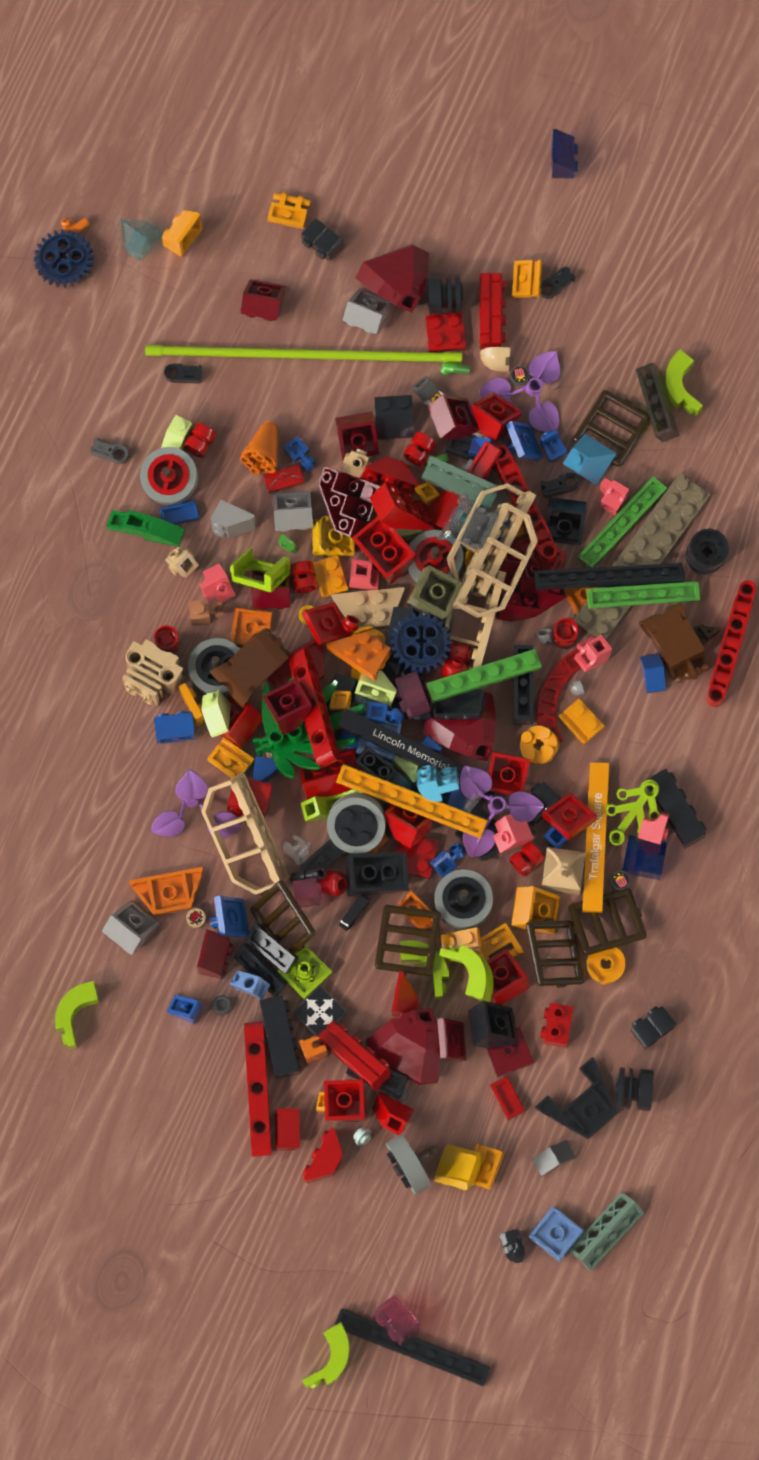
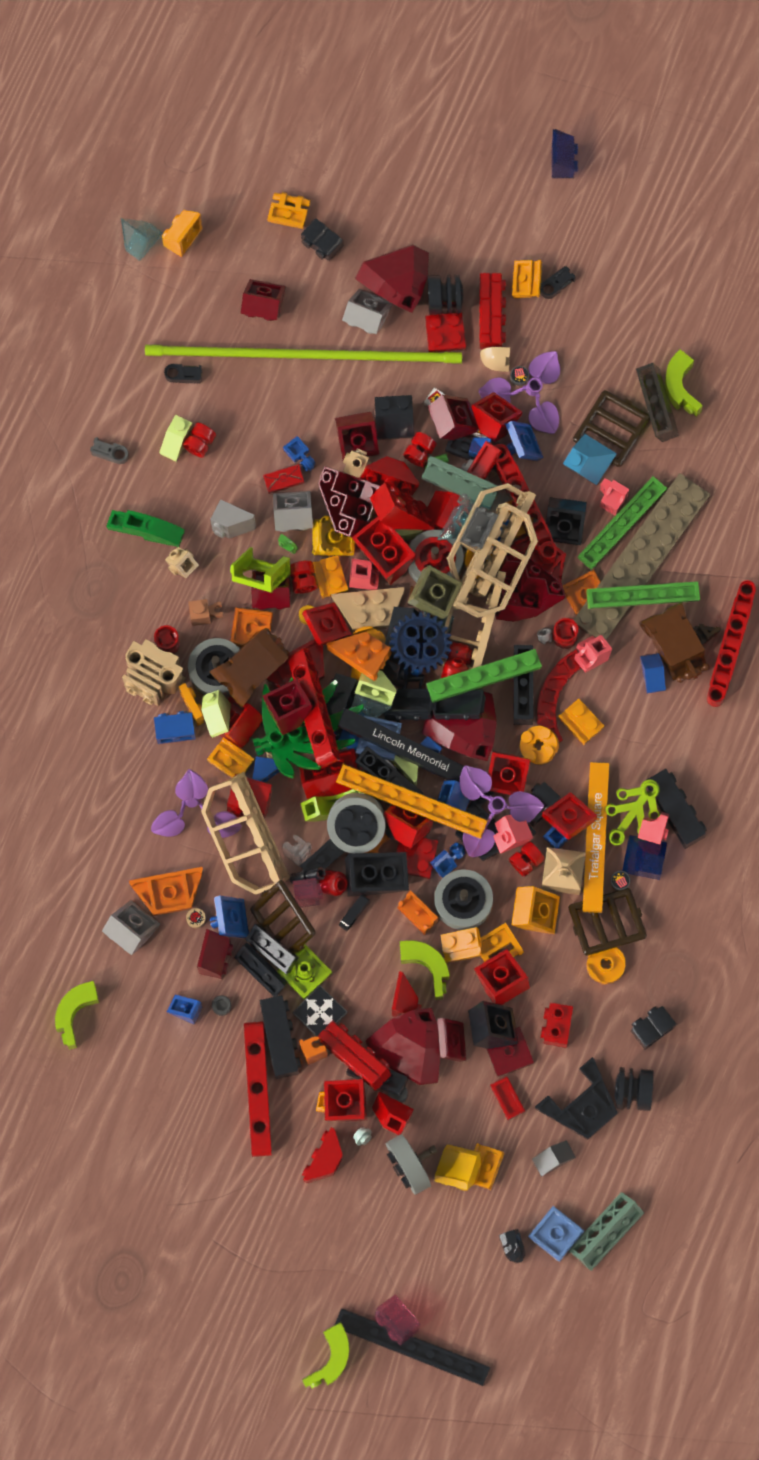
(51, 248): dark blue gear -> none
(74, 227): orange arm -> none
(169, 476): wheel -> none
(180, 513): blue tile -> none
(216, 585): coral brick -> none
(250, 984): medium blue leg -> none
(262, 450): orange cone -> none
(287, 1129): red hinge -> none
(340, 700): light orange tile -> none
(350, 623): red plate -> none
(378, 713): blue plate -> none
(386, 927): dark brown bar -> none
(412, 695): clear pink brick -> none
(425, 388): dark grey slope -> none
(427, 493): light orange slope -> none
(434, 783): medium azure brick -> none
(449, 367): bright green arm -> none
(472, 801): clear tile -> none
(480, 974): lime arch -> none
(538, 963): dark brown bar -> none
(552, 445): blue bracket -> none
(558, 486): black piece -> none
(577, 687): light grey hinge -> none
(609, 576): black tile -> none
(716, 547): black wheel -> none

